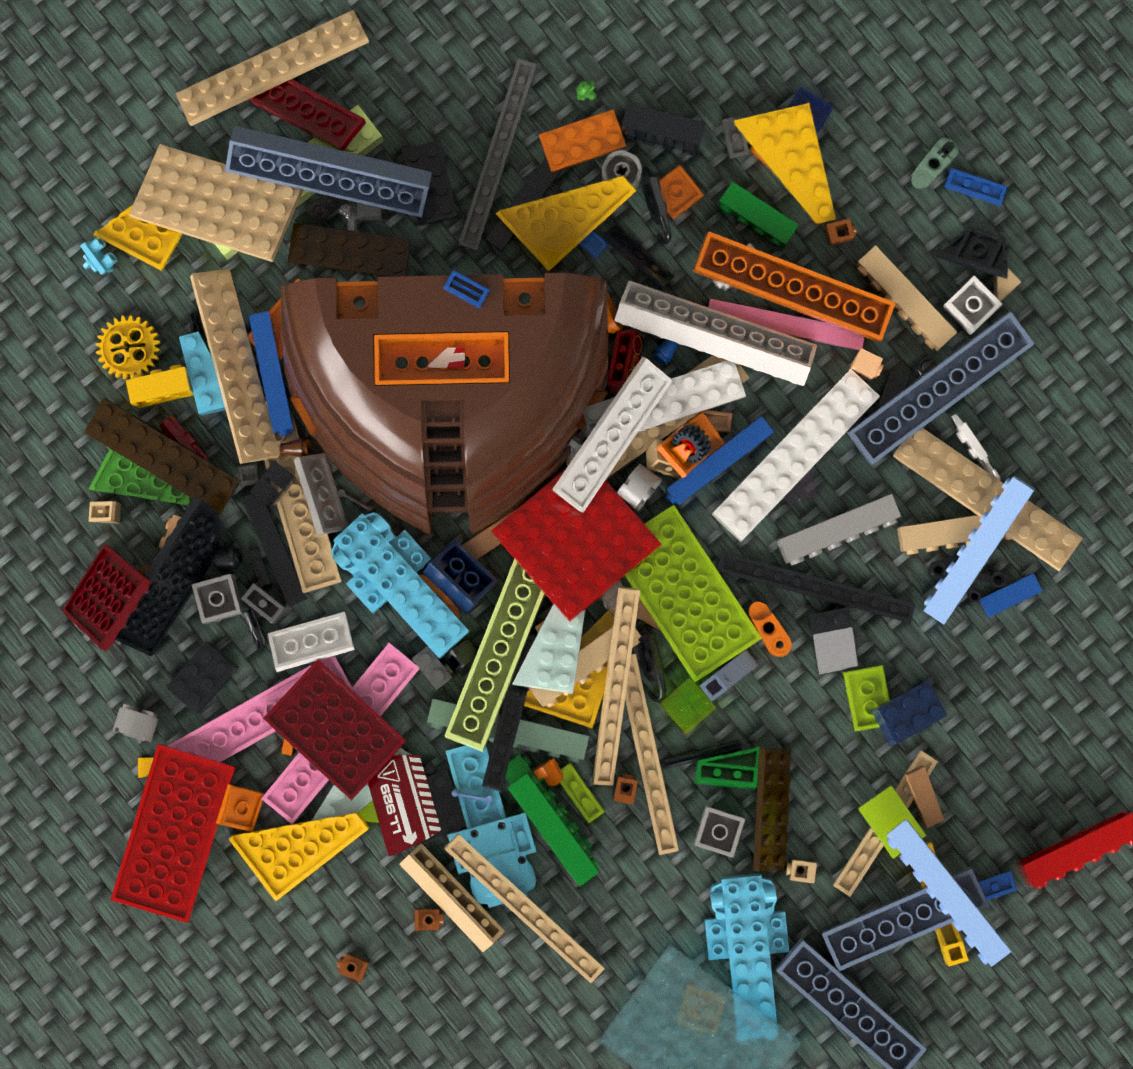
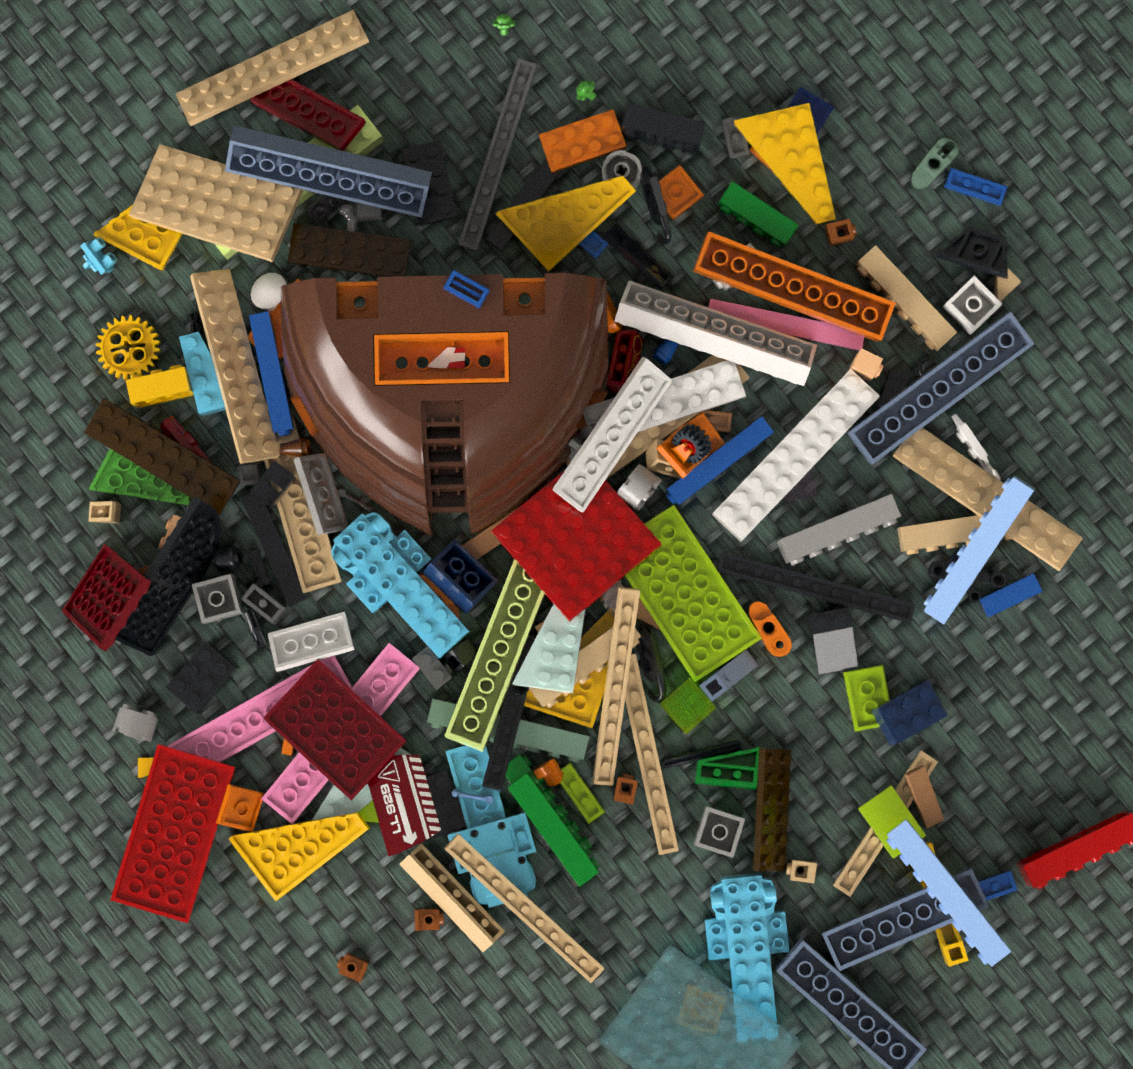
(267, 291): none -> white dish
(503, 23): none -> bright green plant

